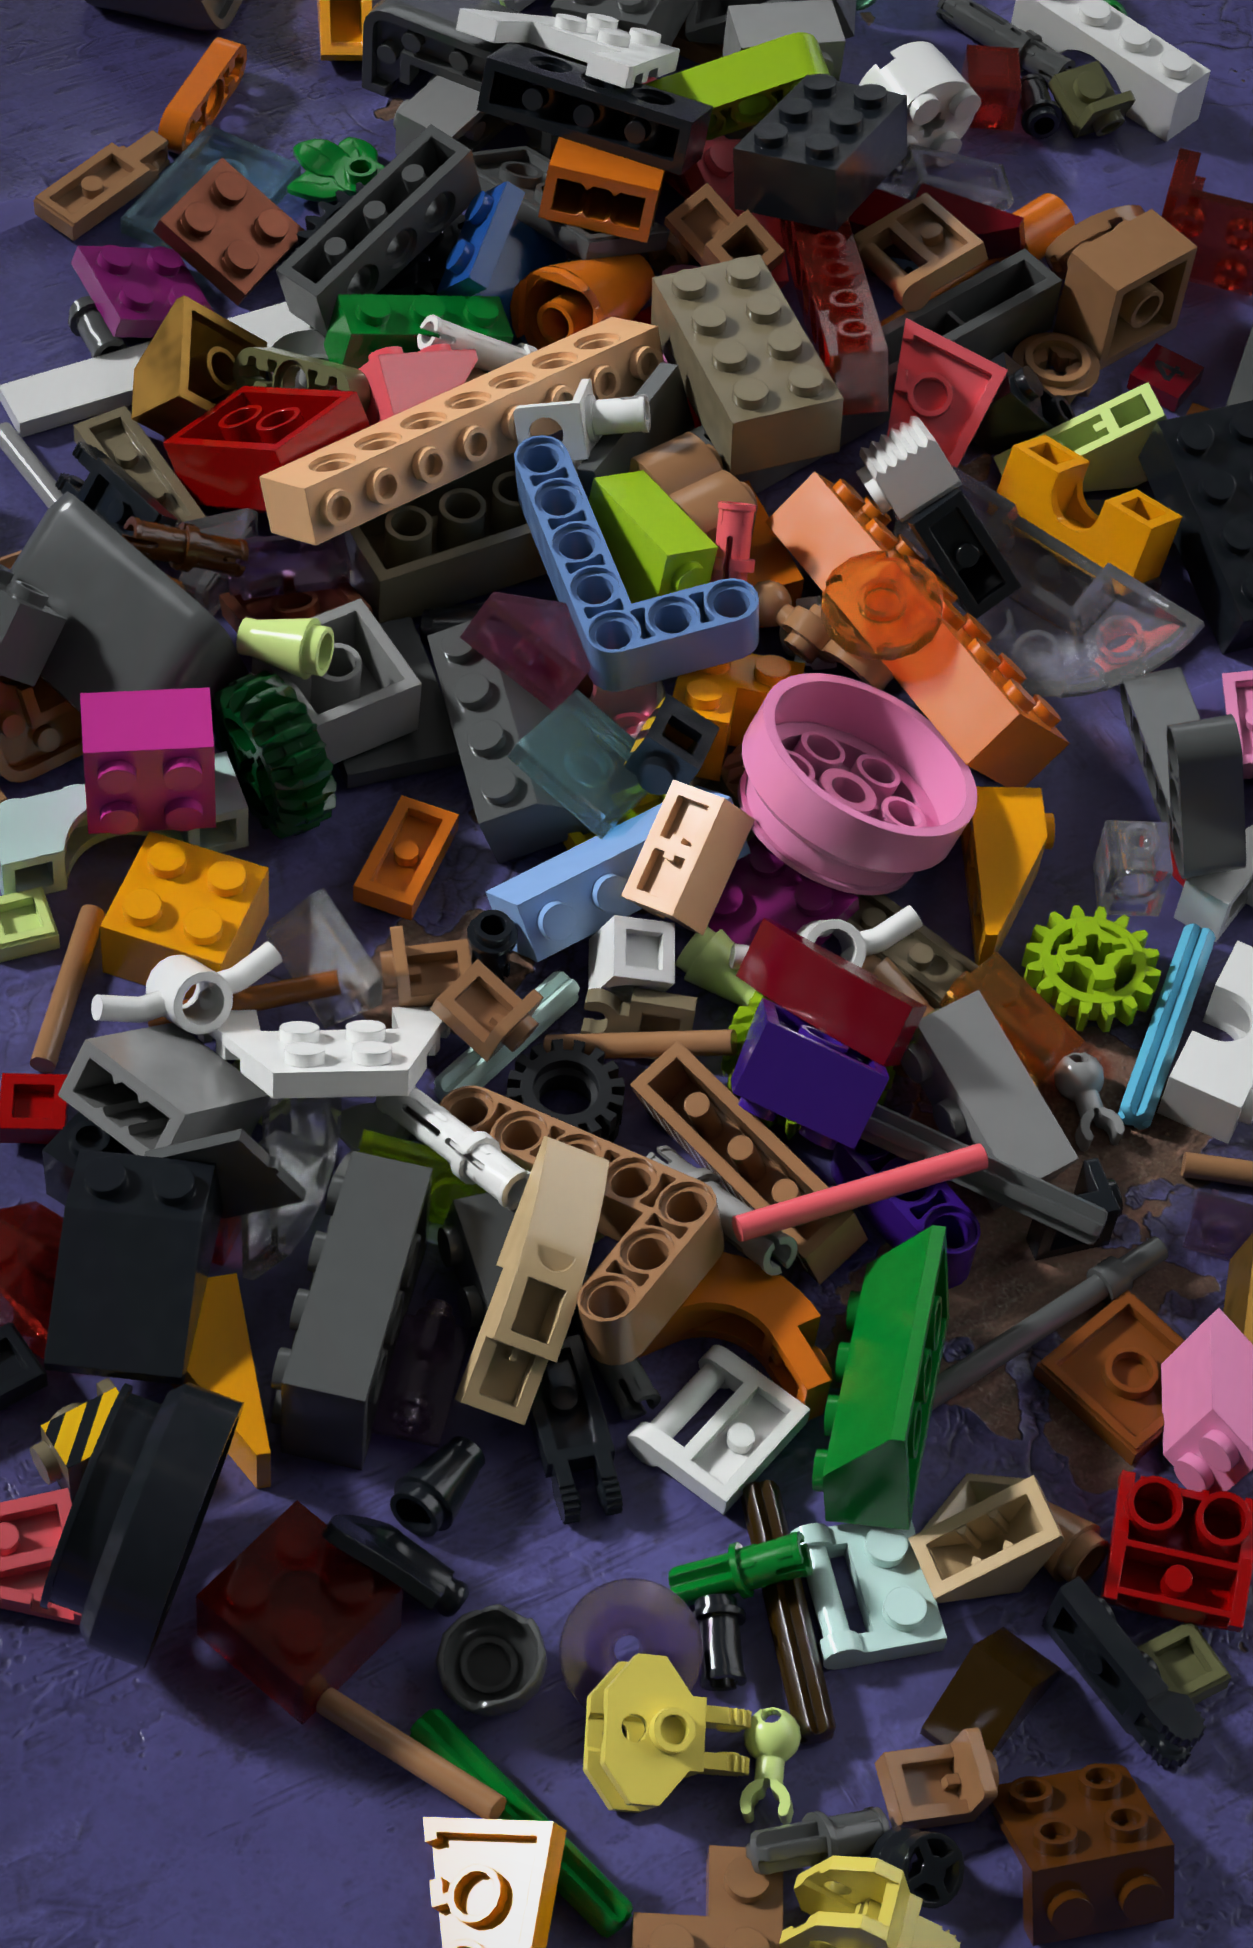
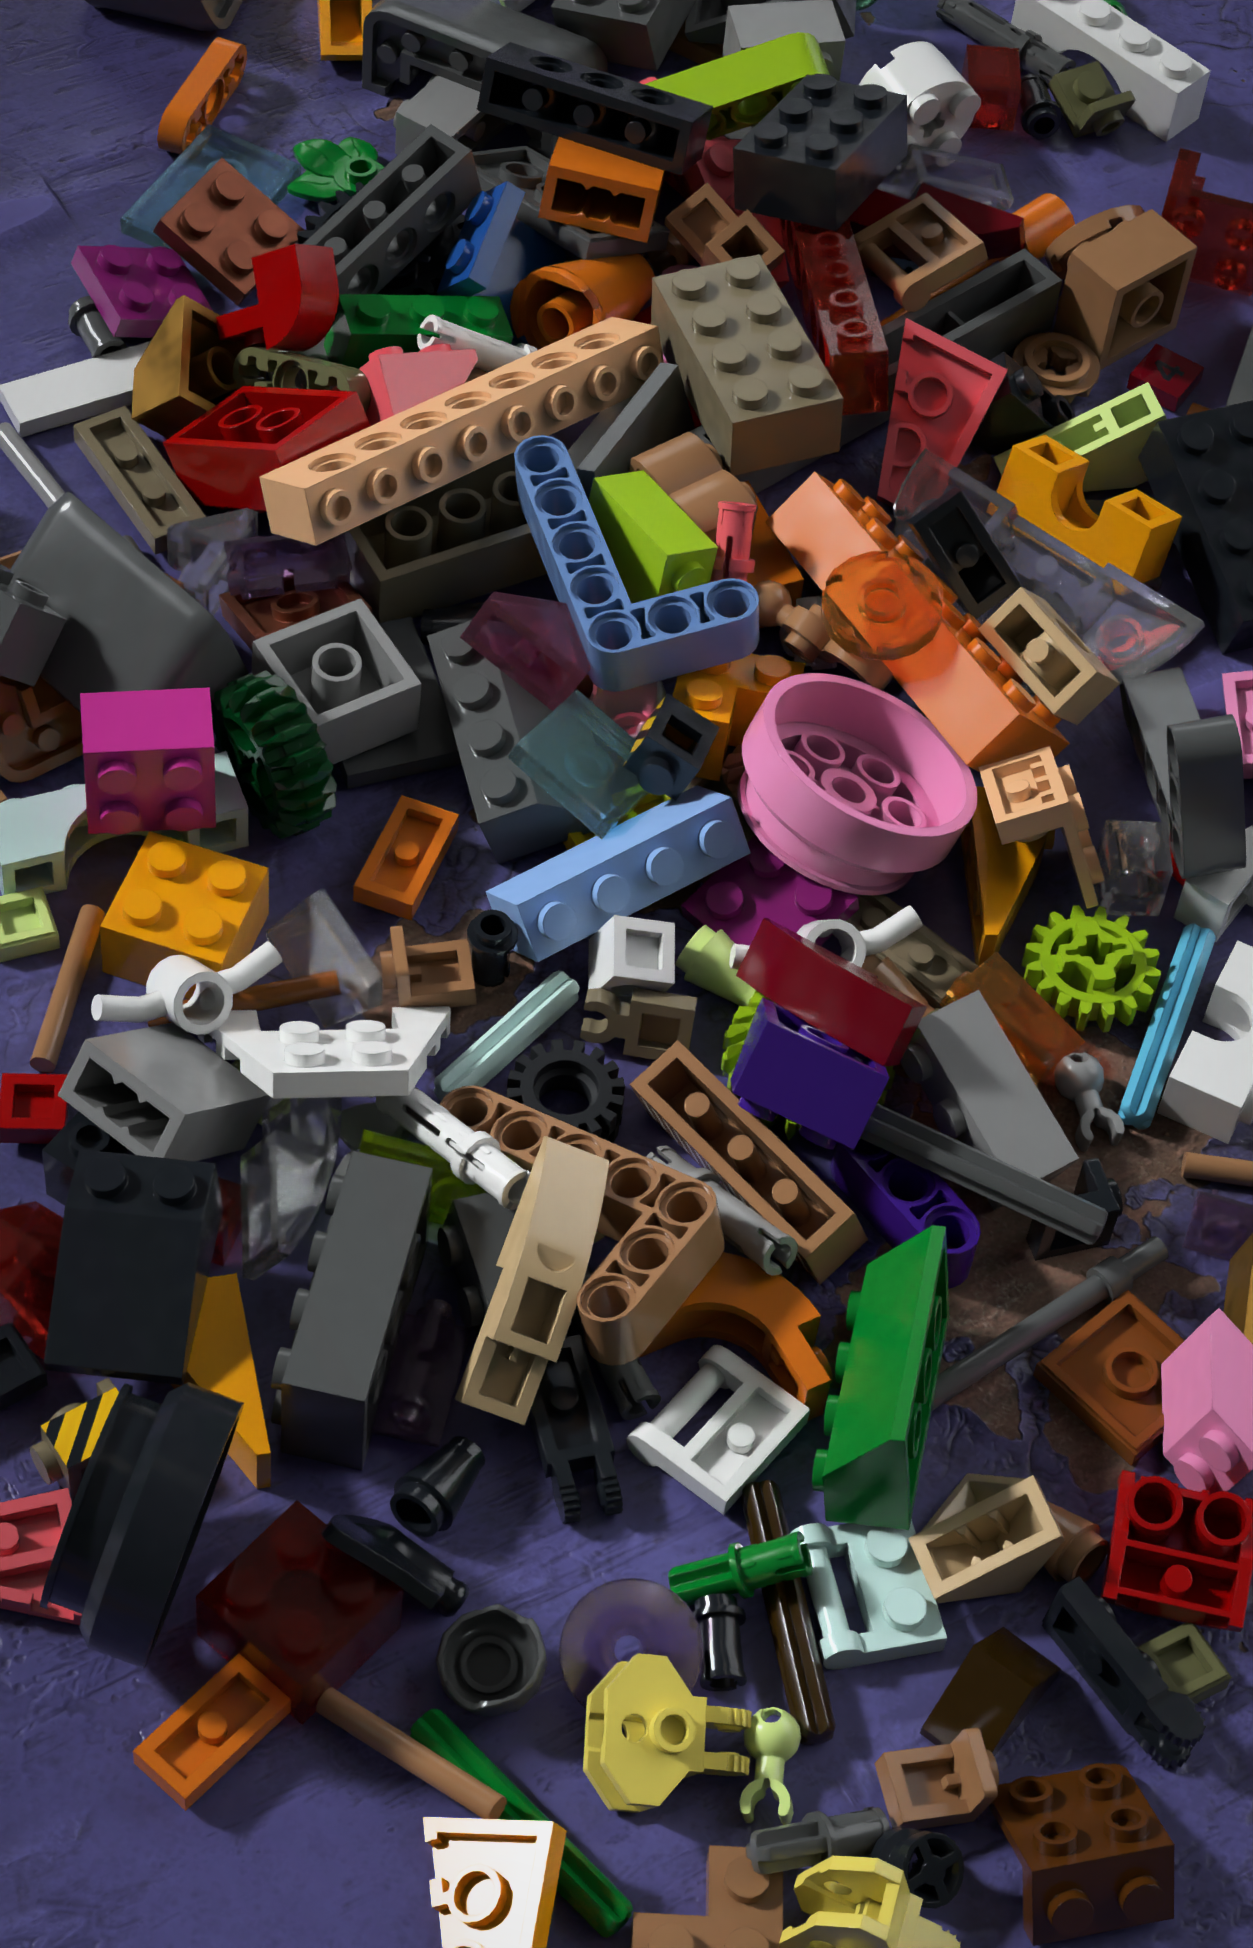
(102, 185): medium nougat hinge -> none
(112, 492): black hinge -> none
(187, 547): reddish brown pin -> none
(212, 1731): none -> orange plate
(246, 1172): dark grey piece -> none
(291, 645): yellowish green cone -> none
(295, 300): none -> red brick
(487, 1011): medium nougat bracket -> none
(586, 418): white bracket -> none
(609, 51): white wing -> none
(651, 1043): medium nougat bar -> none
(688, 856): light nougat hinge -> none
(859, 1192): coral bar -> none
(906, 470): white brick -> none
(1035, 797): none -> light nougat bracket
(1048, 656): none -> tan brick

